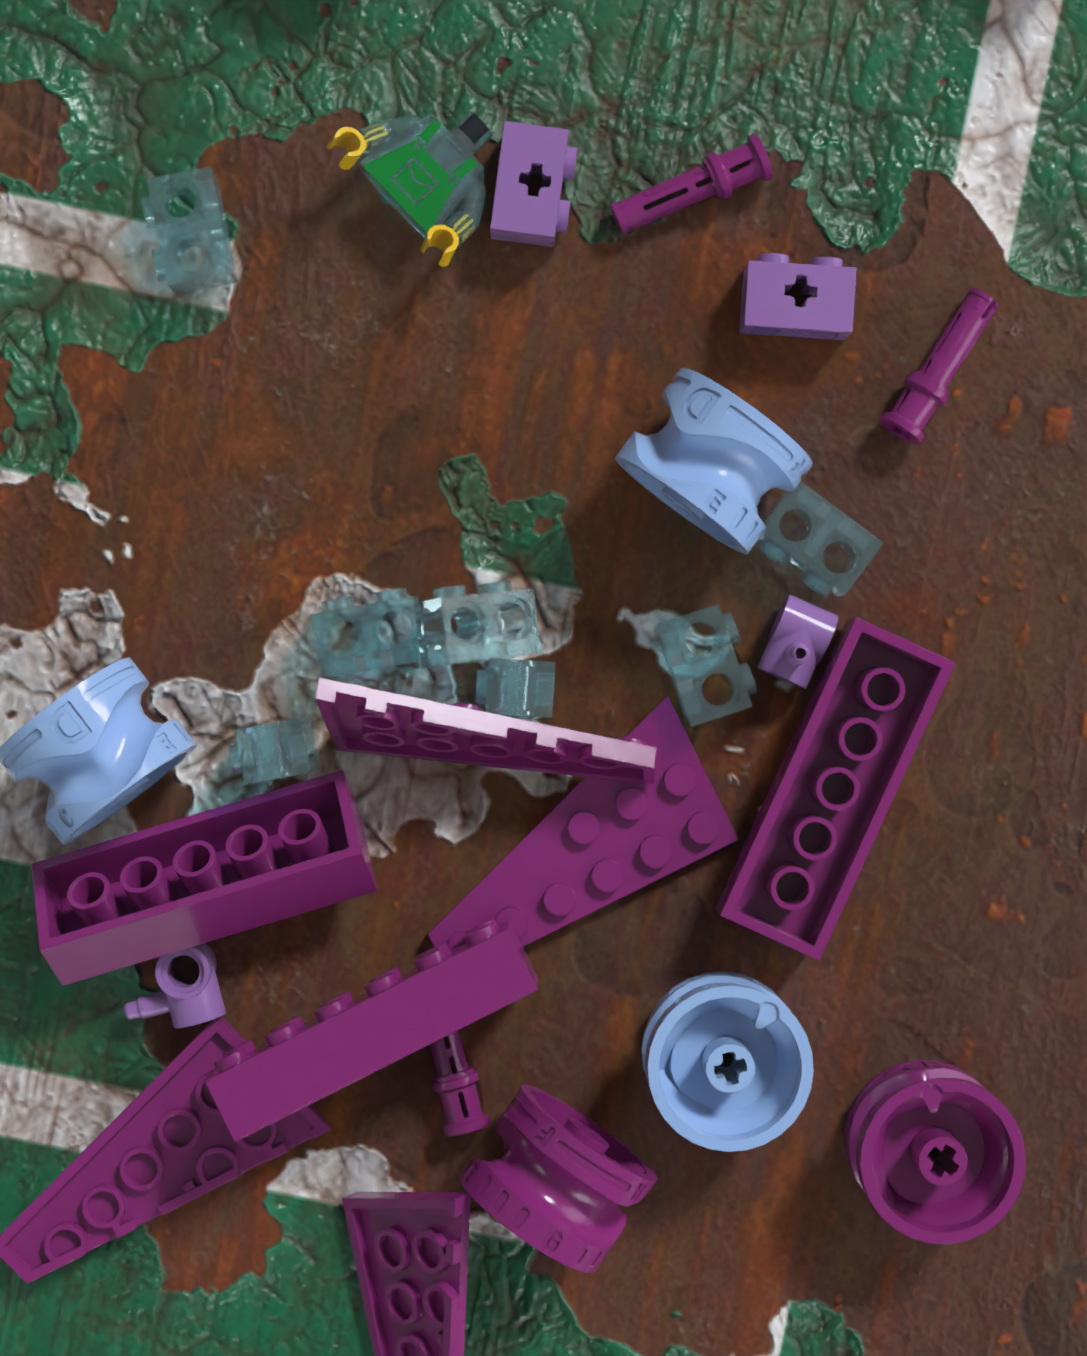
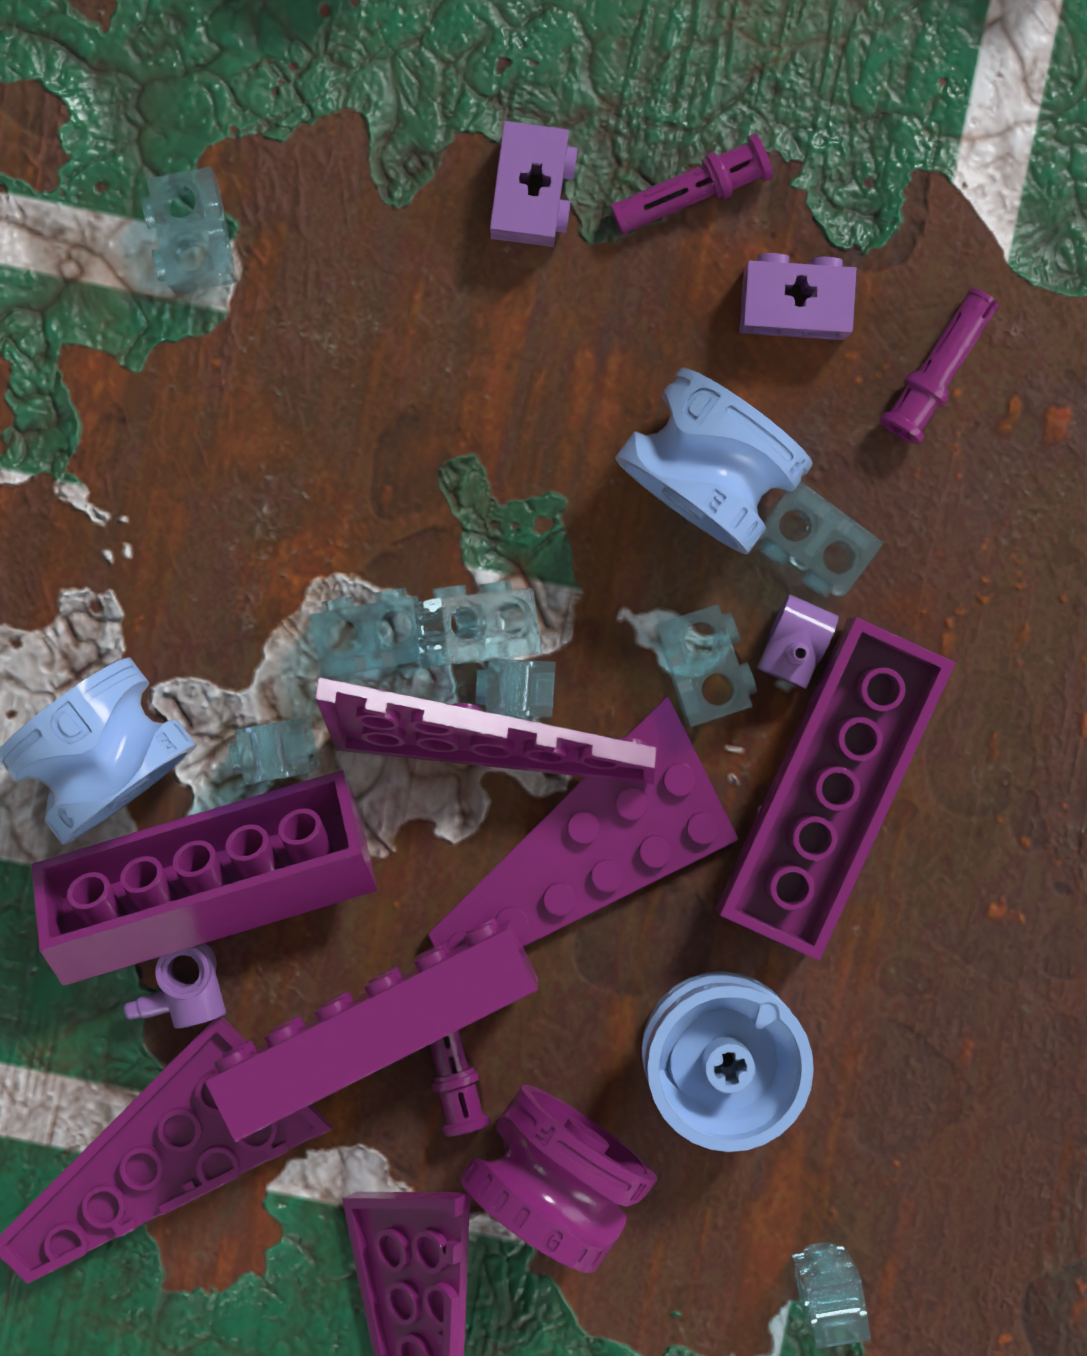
(424, 173): torso -> none
(831, 1295): none -> clear light blue brick
(973, 1158): magenta piece -> none

